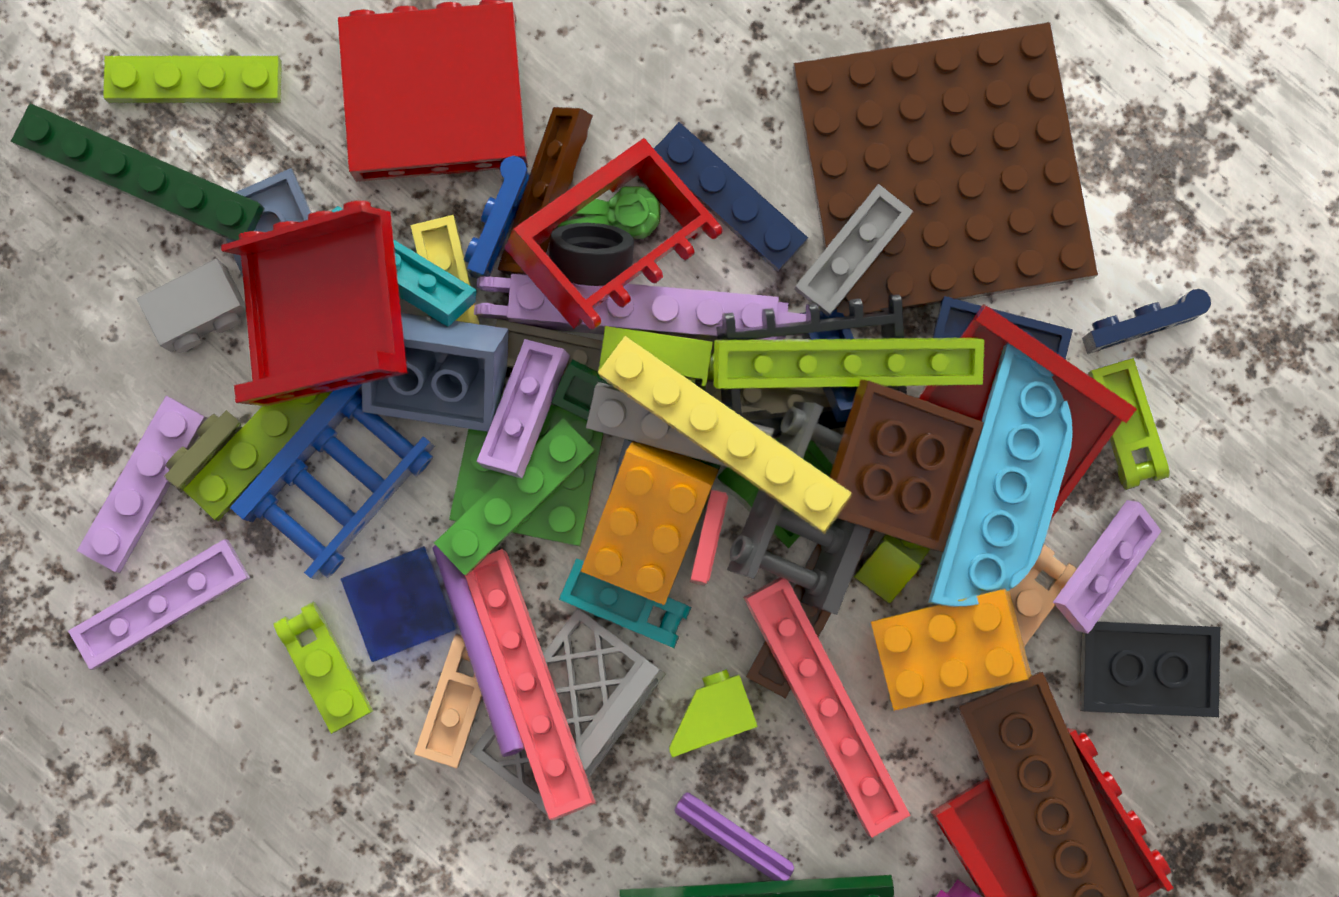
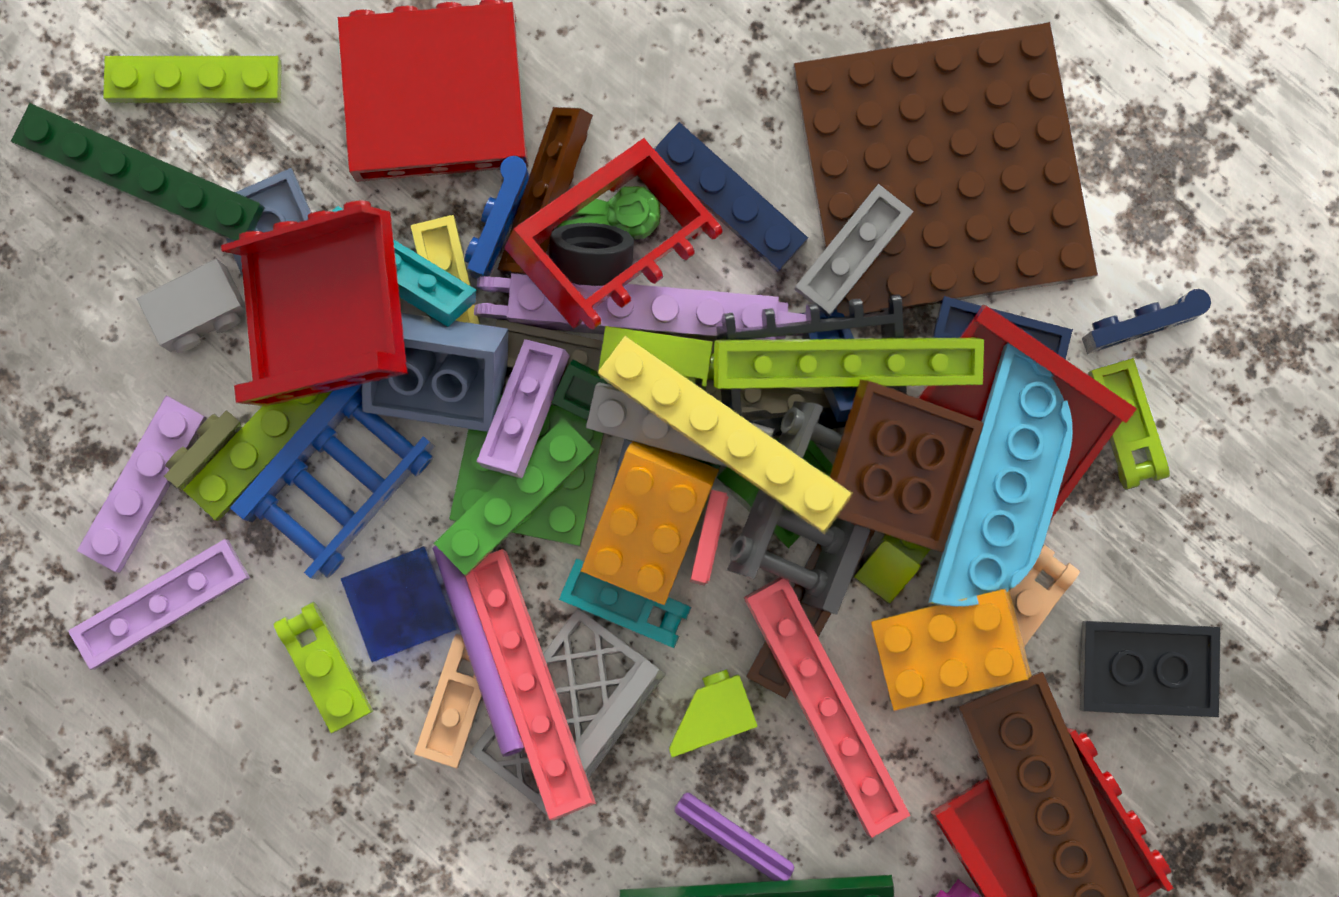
(1107, 566): lavender plate -> none

